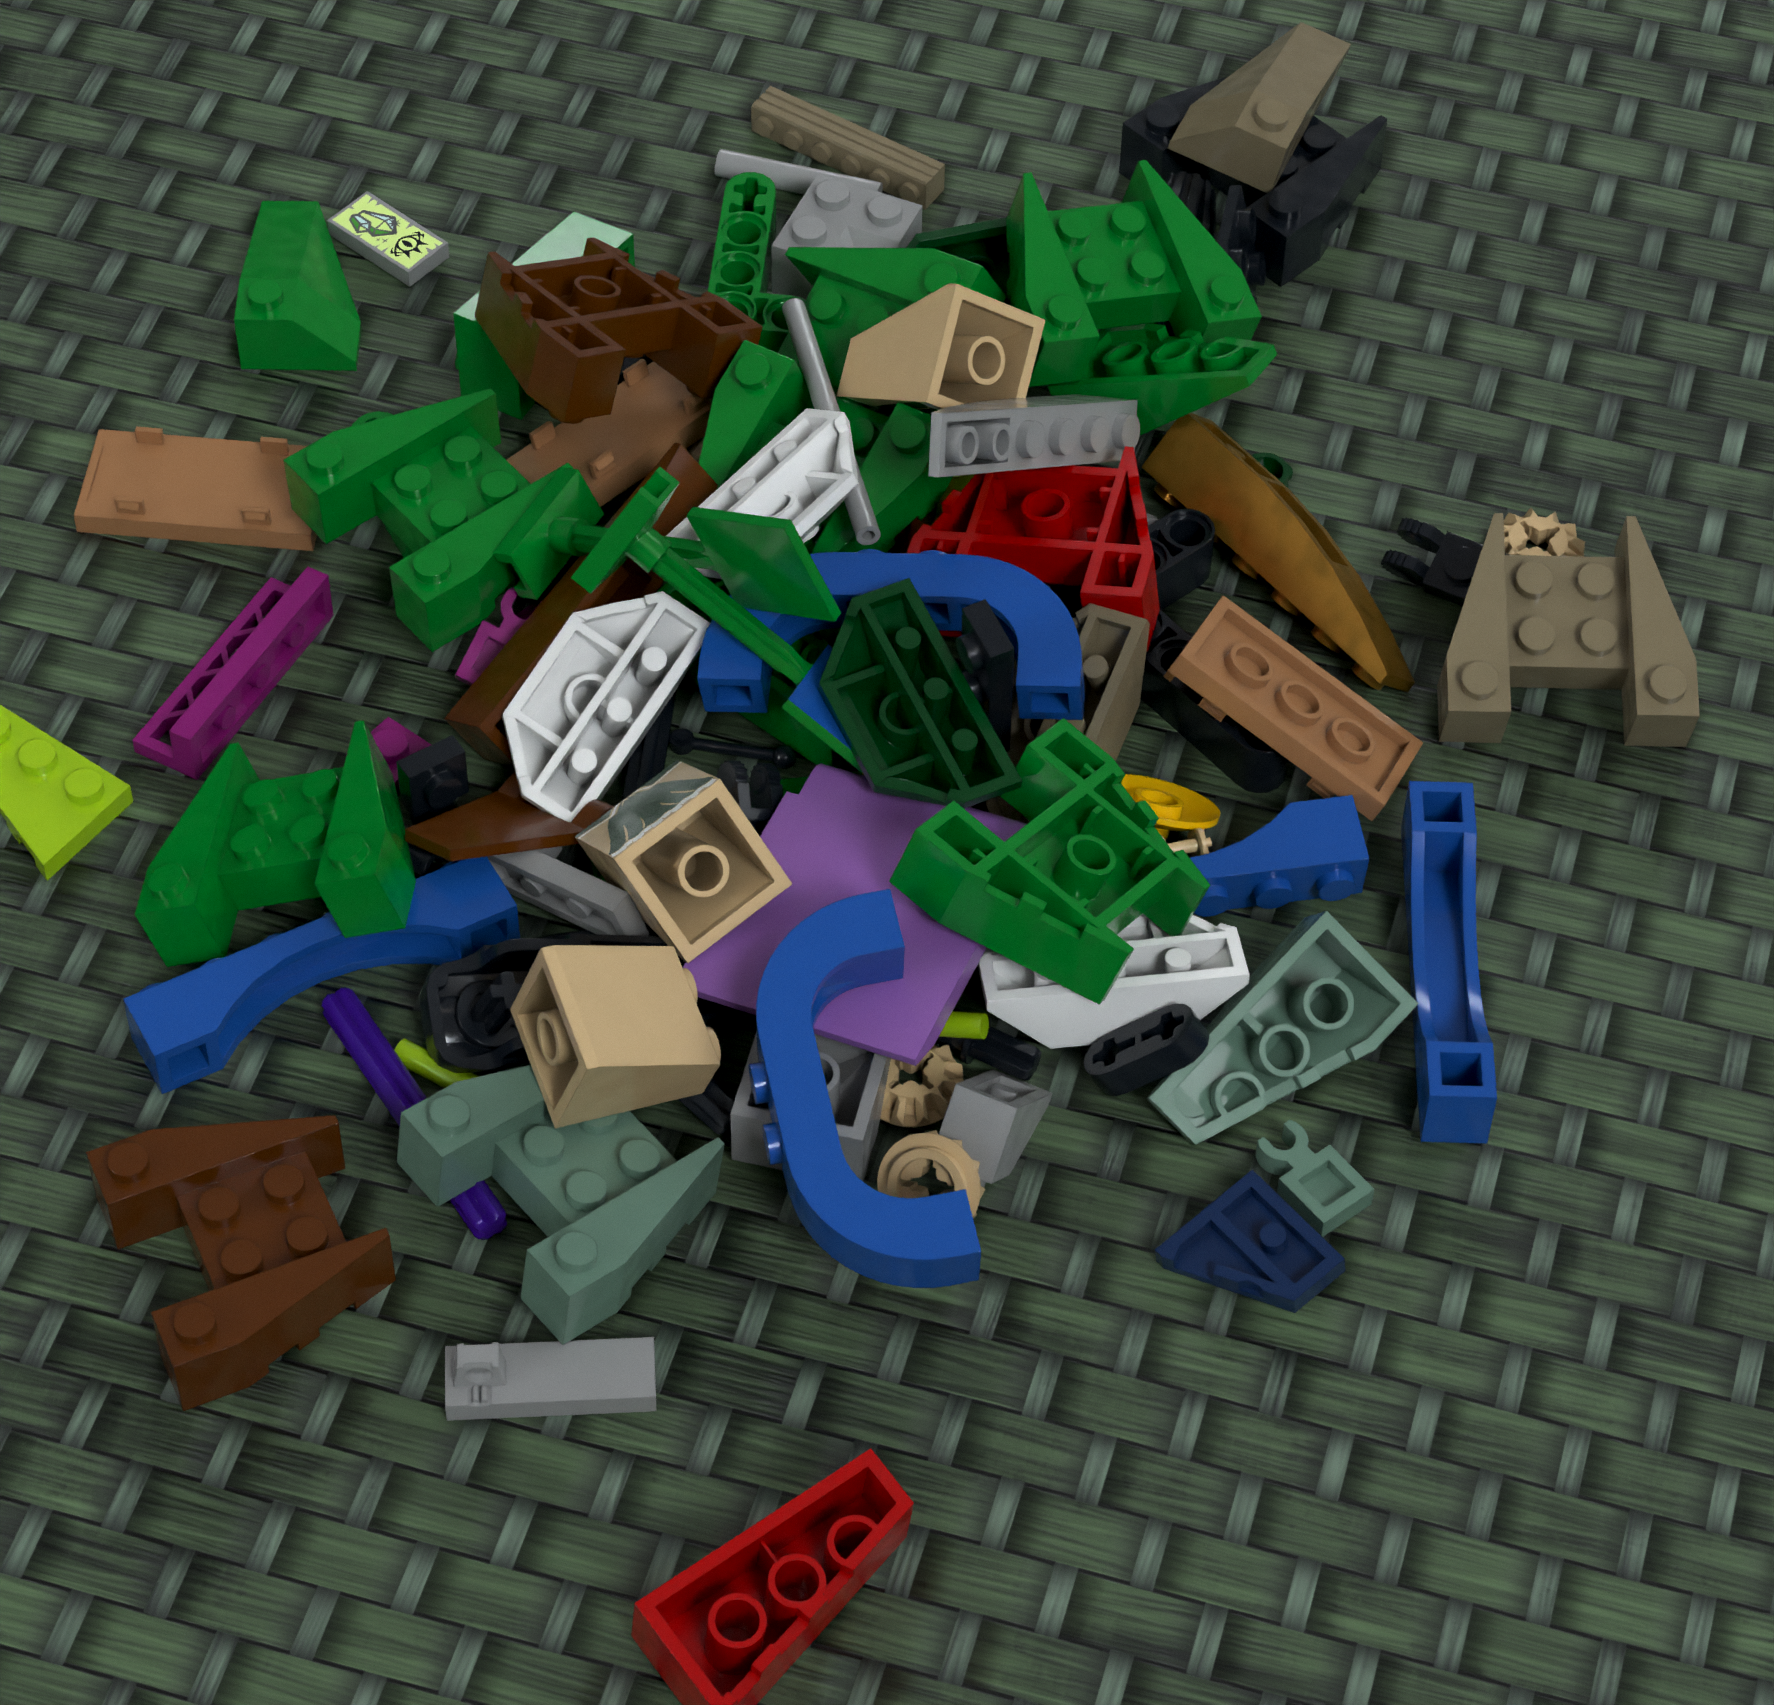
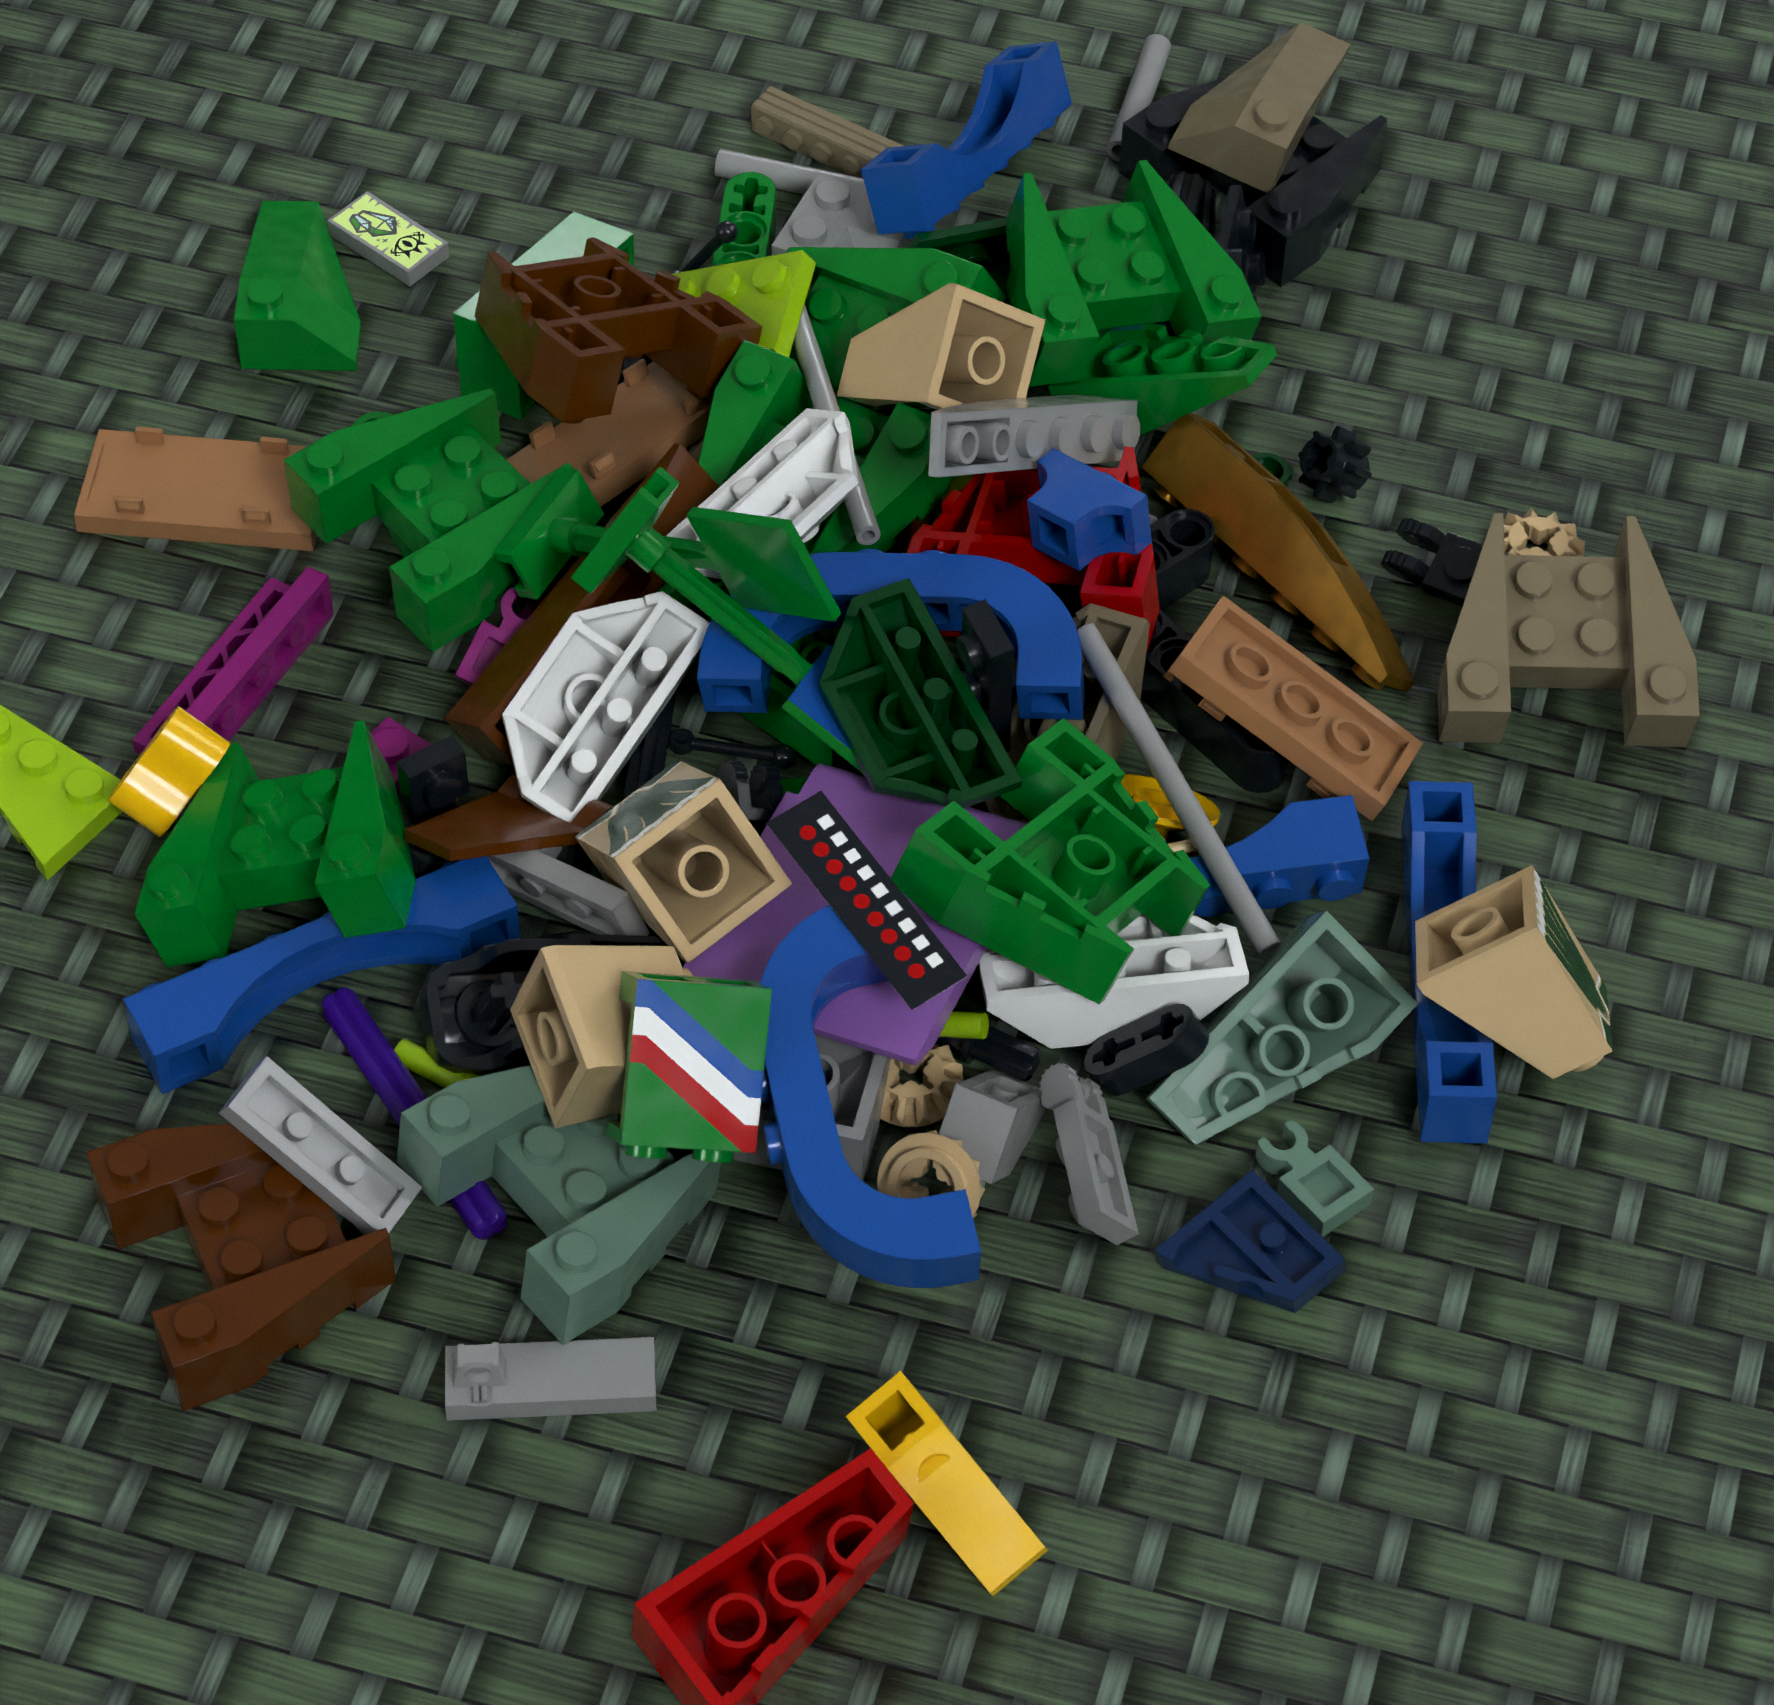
(169, 771): none -> yellow axle
(320, 1148): none -> light grey hinge
(692, 1065): none -> panel
(725, 233): none -> black hinge
(763, 288): none -> lime wing
(866, 900): none -> black sticker
(924, 182): none -> blue arch
(946, 1483): none -> yellow slope
(1085, 512): none -> blue brick
(1089, 1153): none -> light grey hinge
(1141, 87): none -> light grey piece
(1177, 791): none -> light grey piece
(1334, 464): none -> black gear
(1516, 974): none -> tan slope

